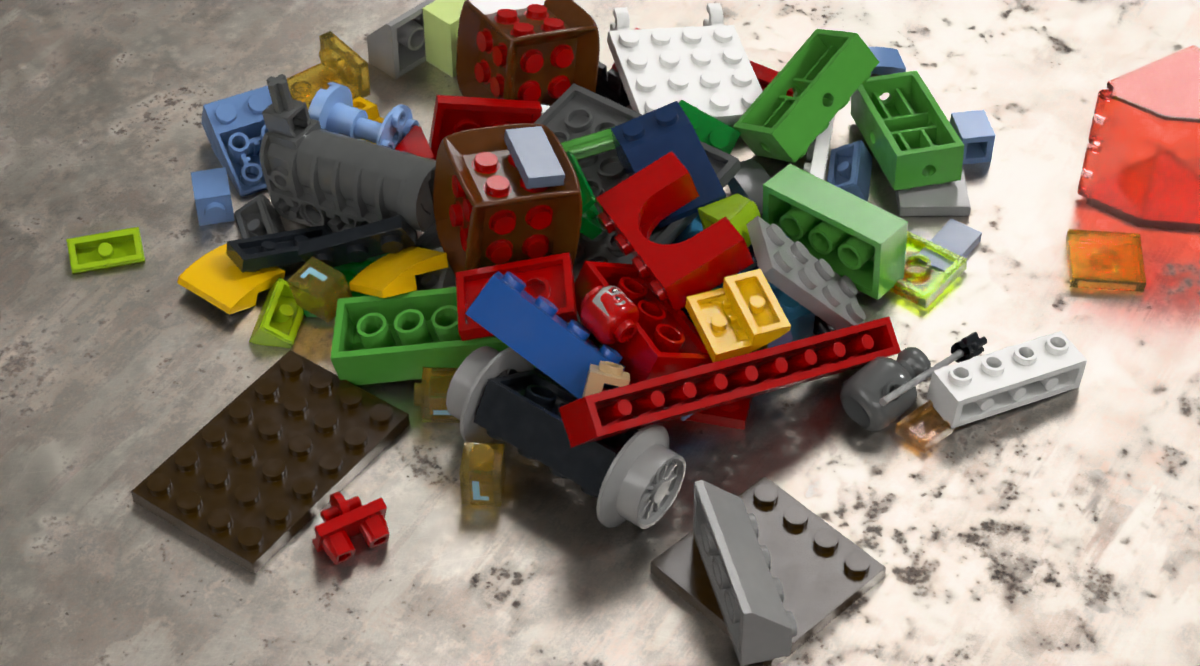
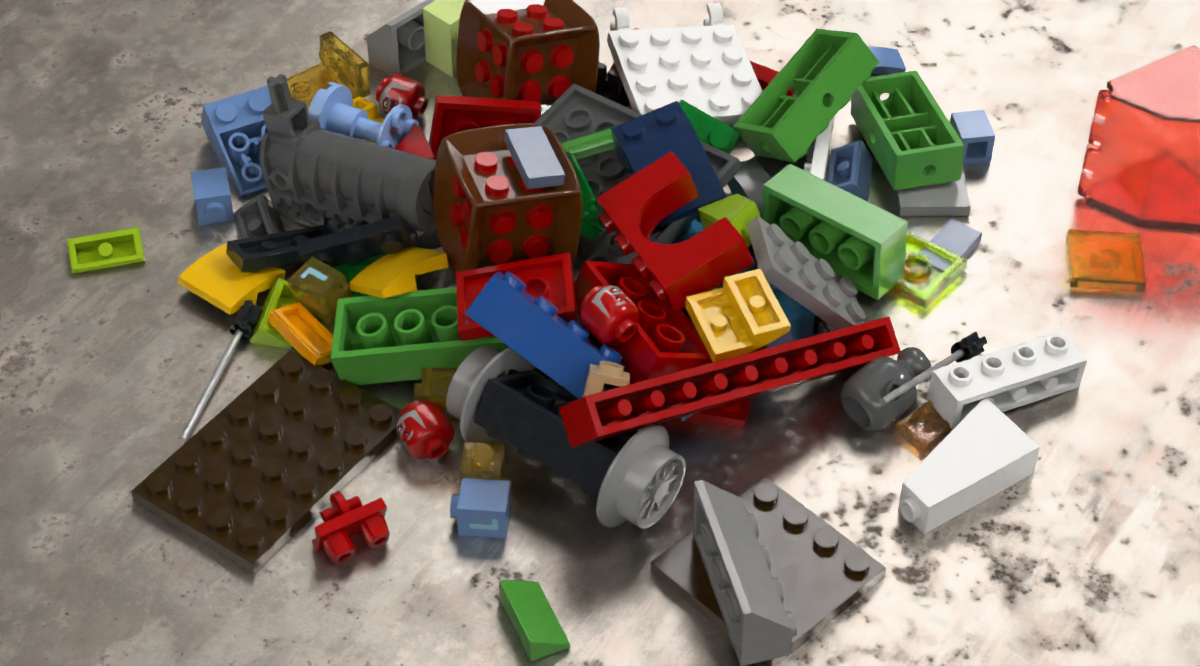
(241, 329): none -> piece
(303, 332): none -> light orange tile
(401, 90): none -> red head
(424, 429): none -> red head
(482, 507): none -> medium blue brick
(532, 618): none -> bright green slope
(967, 468): none -> white slope

